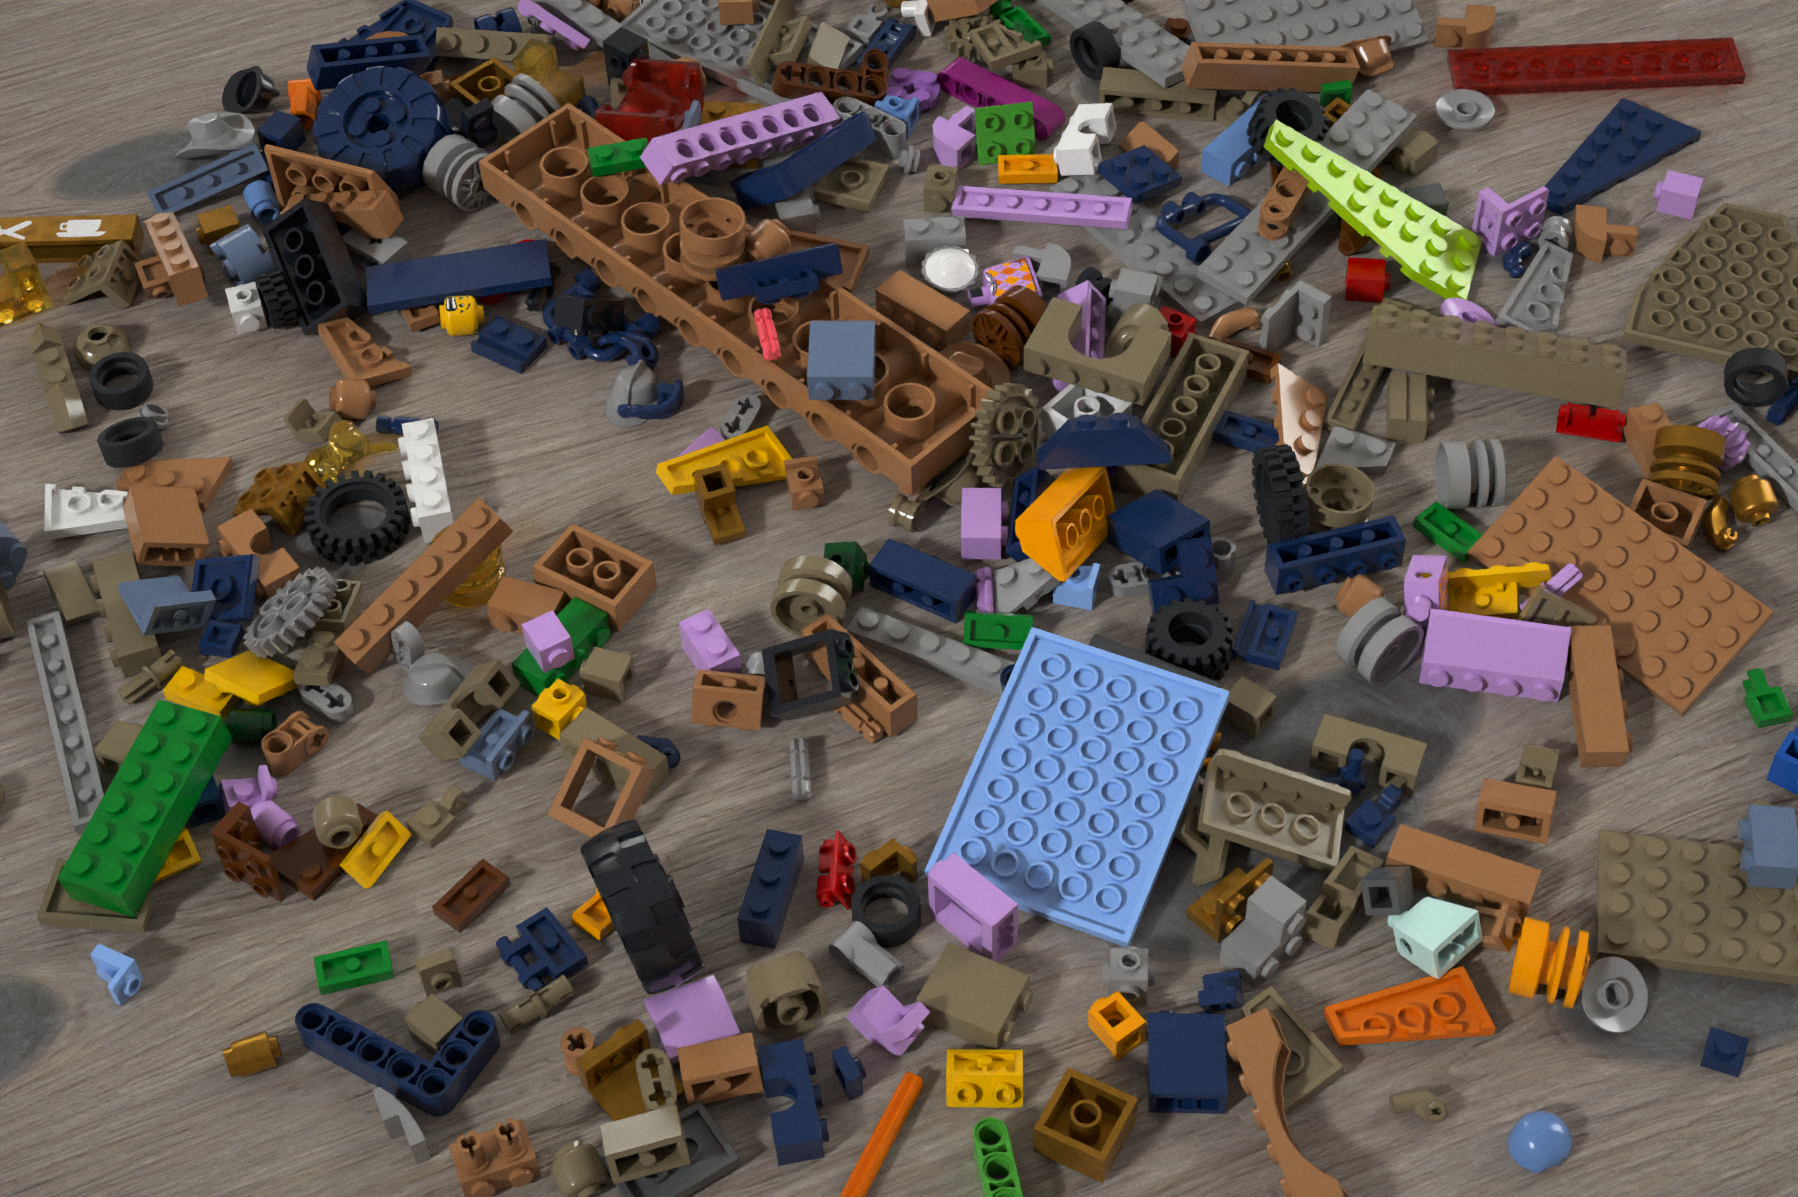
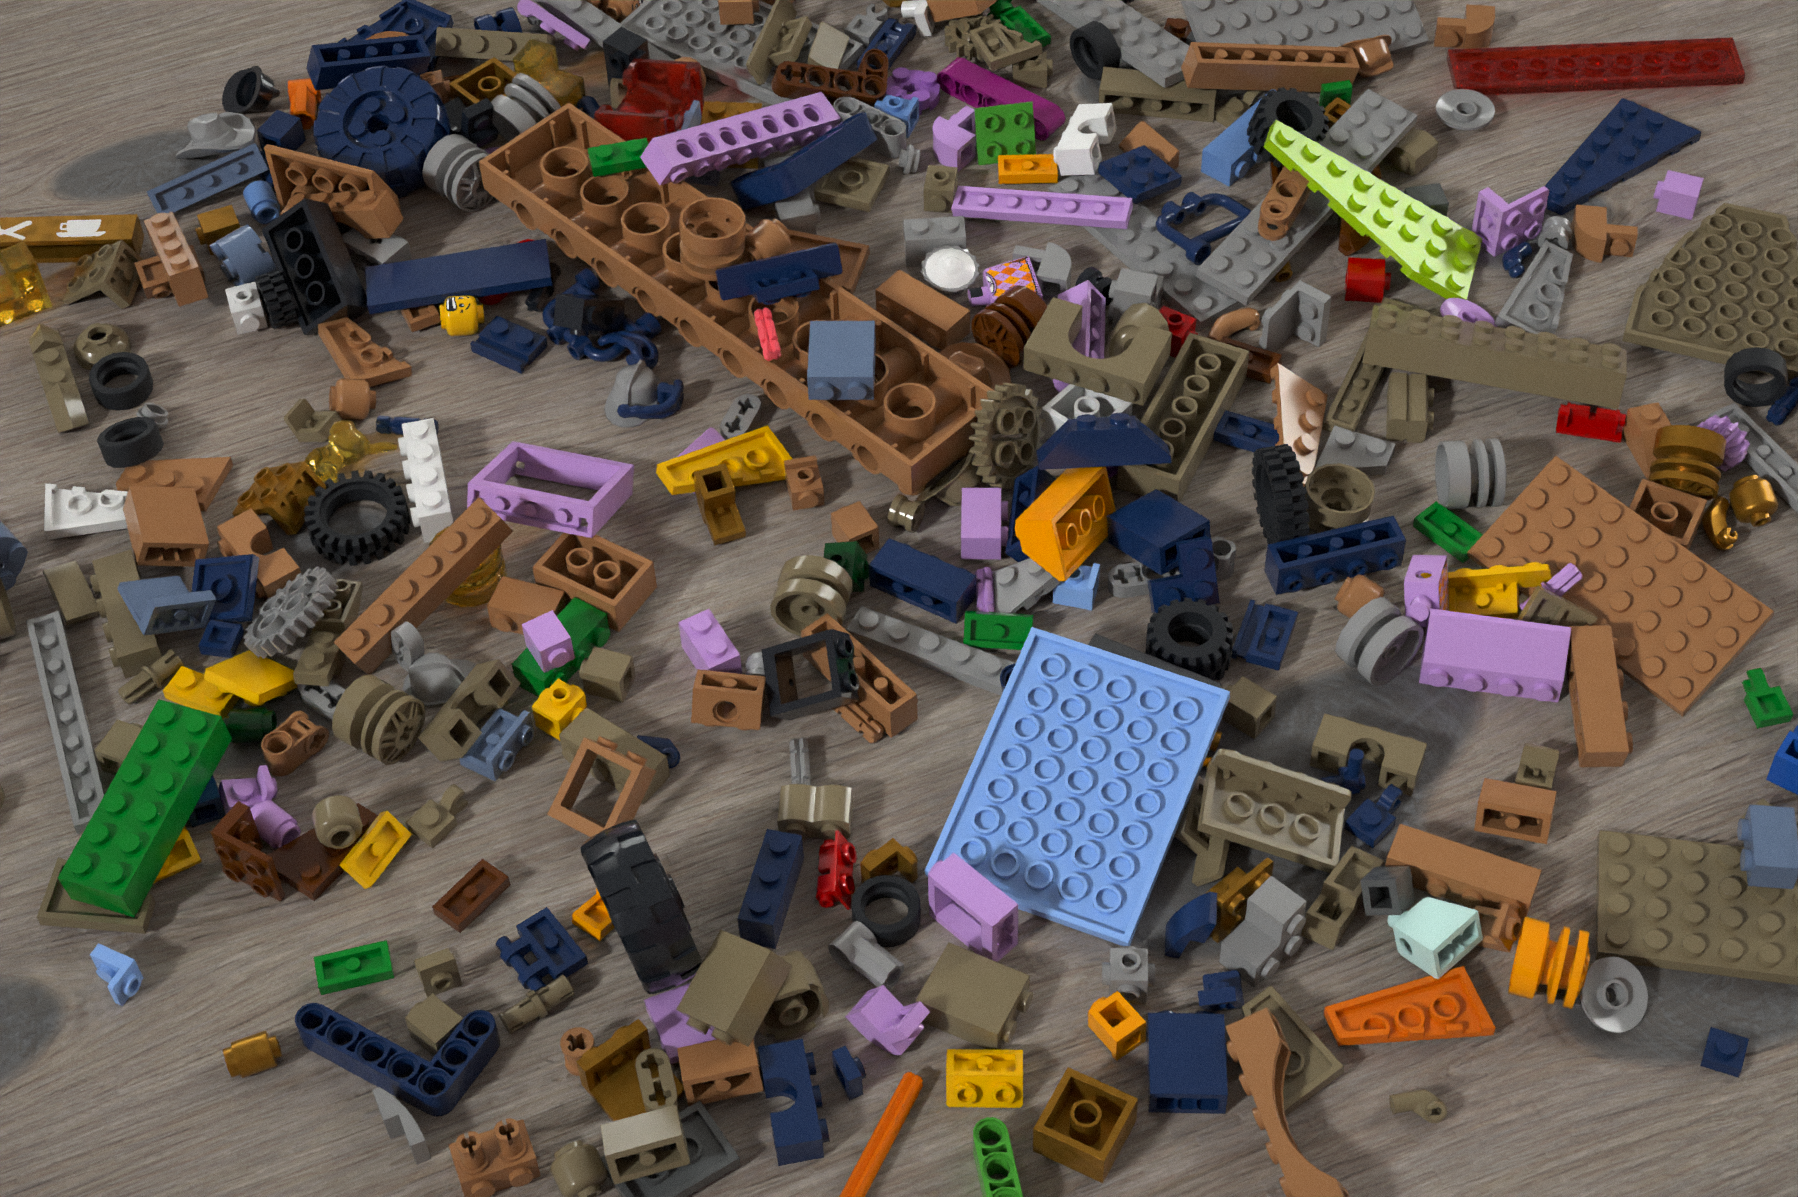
(378, 719): none -> dark tan wheel
(550, 510): none -> lavender window
(733, 989): none -> dark tan brick
(815, 810): none -> dark tan brick
(855, 524): none -> medium nougat brick
(1191, 922): none -> dark blue slope
(1539, 1141): medium blue hair -> none

